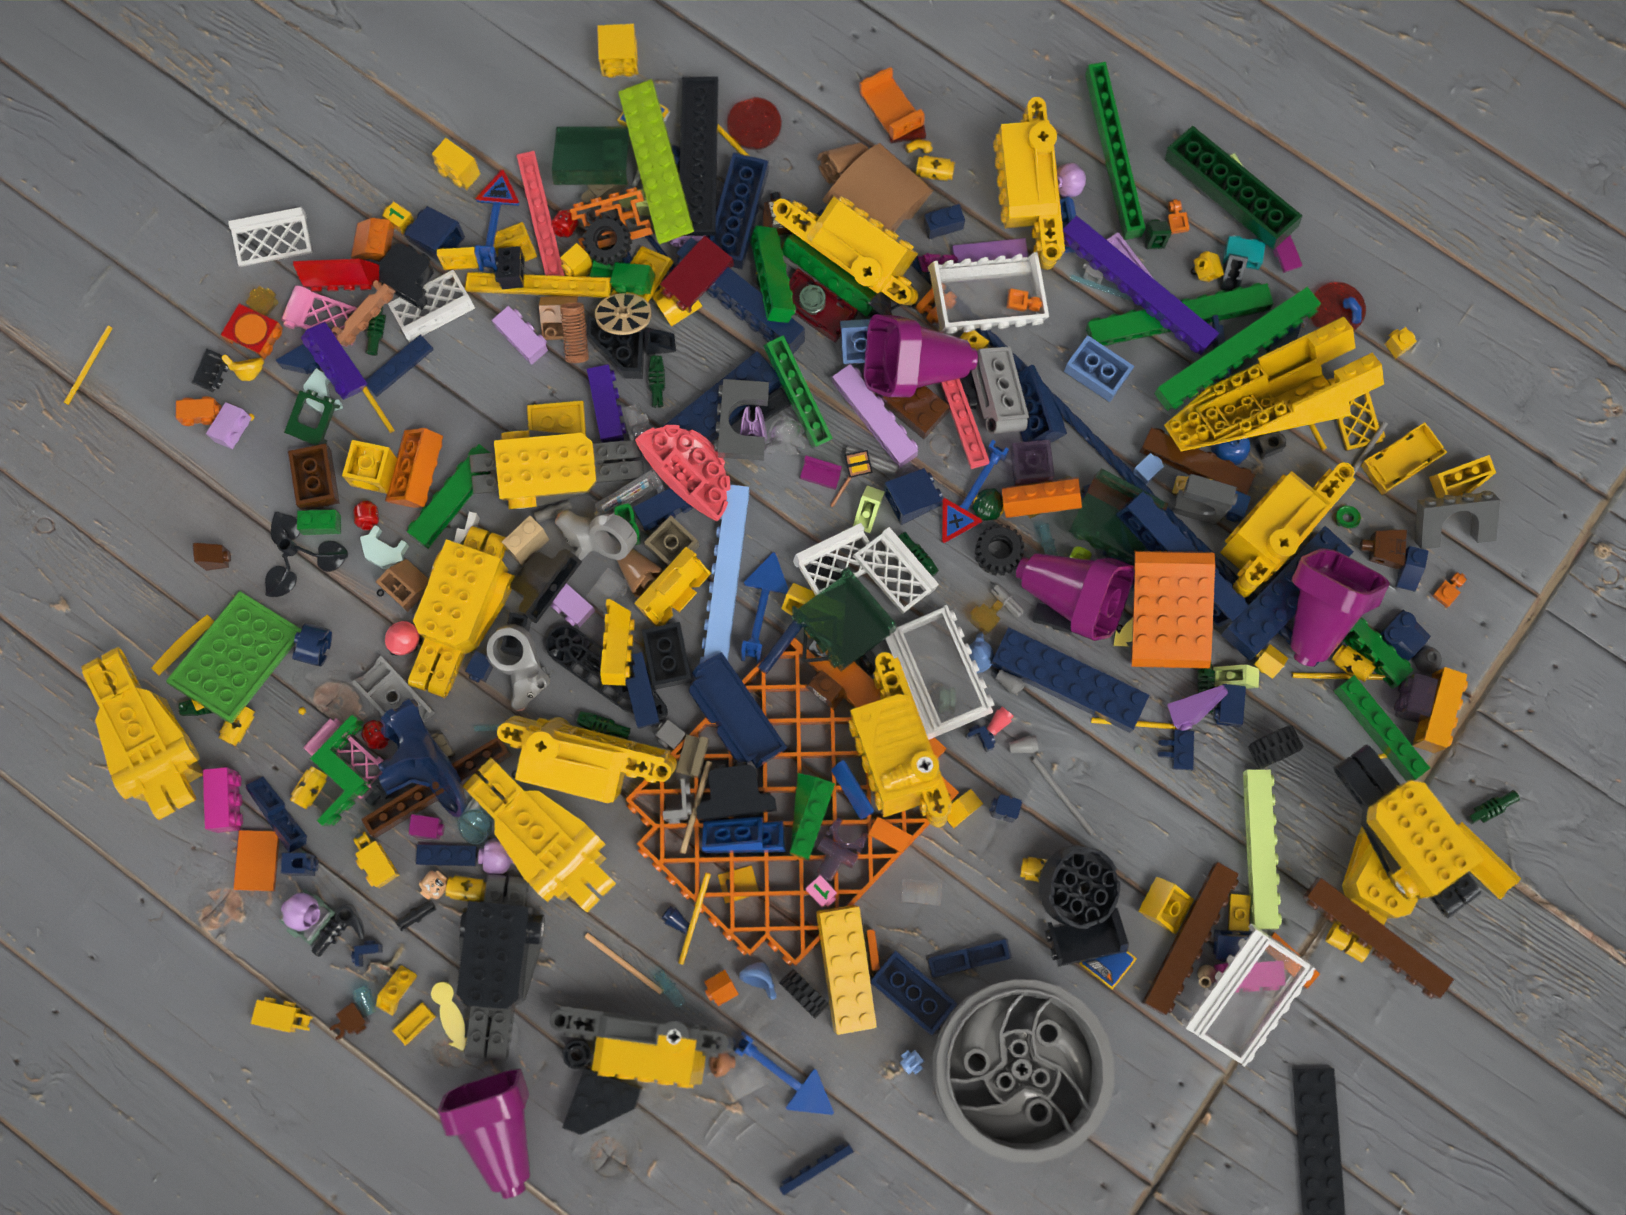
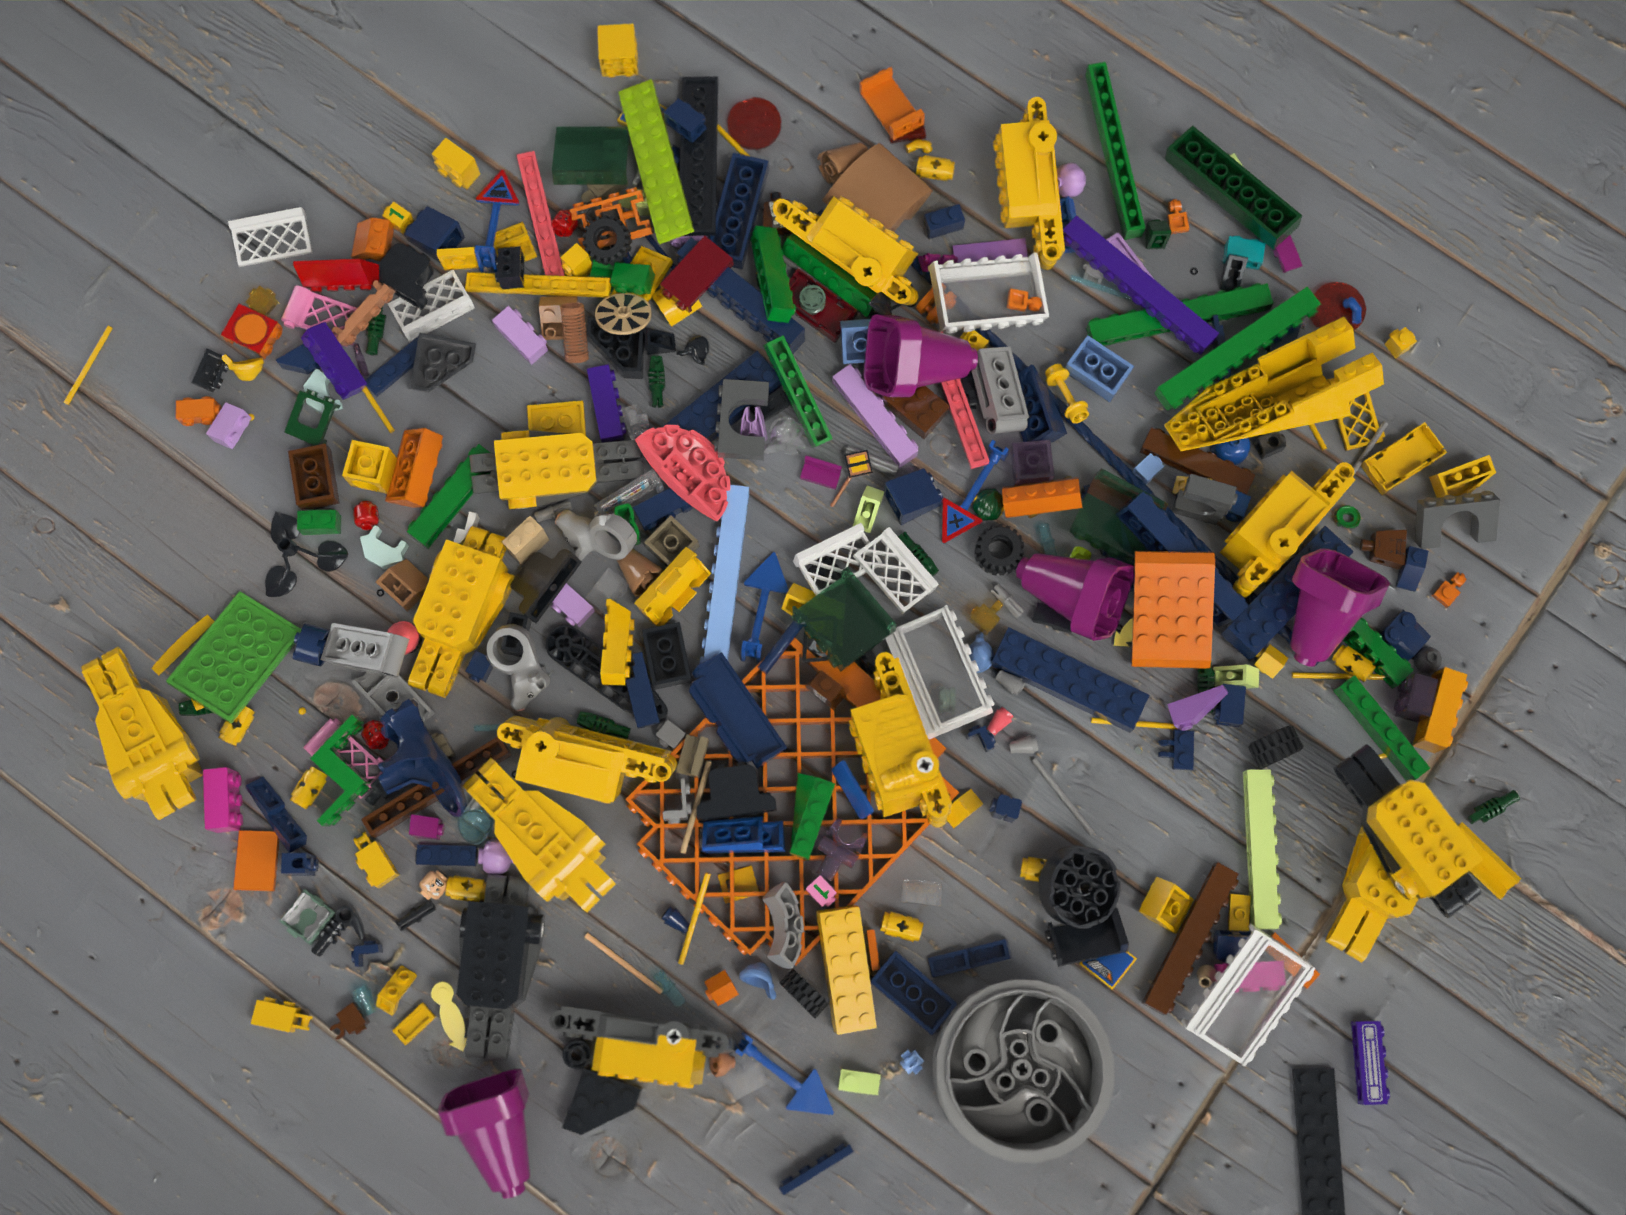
(211, 556): reddish brown slope -> none
(300, 911): lavender plant -> none
(360, 360): none -> clear purple pin
(365, 650): none -> light grey hinge
(439, 360): none -> black brick
(685, 120): none -> dark blue brick
(696, 347): none -> black piece
(787, 925): none -> light grey brick
(859, 1082): none -> yellowish green slope
(890, 835): orange tile -> none
(913, 926): none -> yellow piece
(1056, 376): none -> yellow piece
(1208, 266): yellow brick -> none
(1369, 1062): none -> dark purple brick
(1378, 938): reddish brown brick -> none

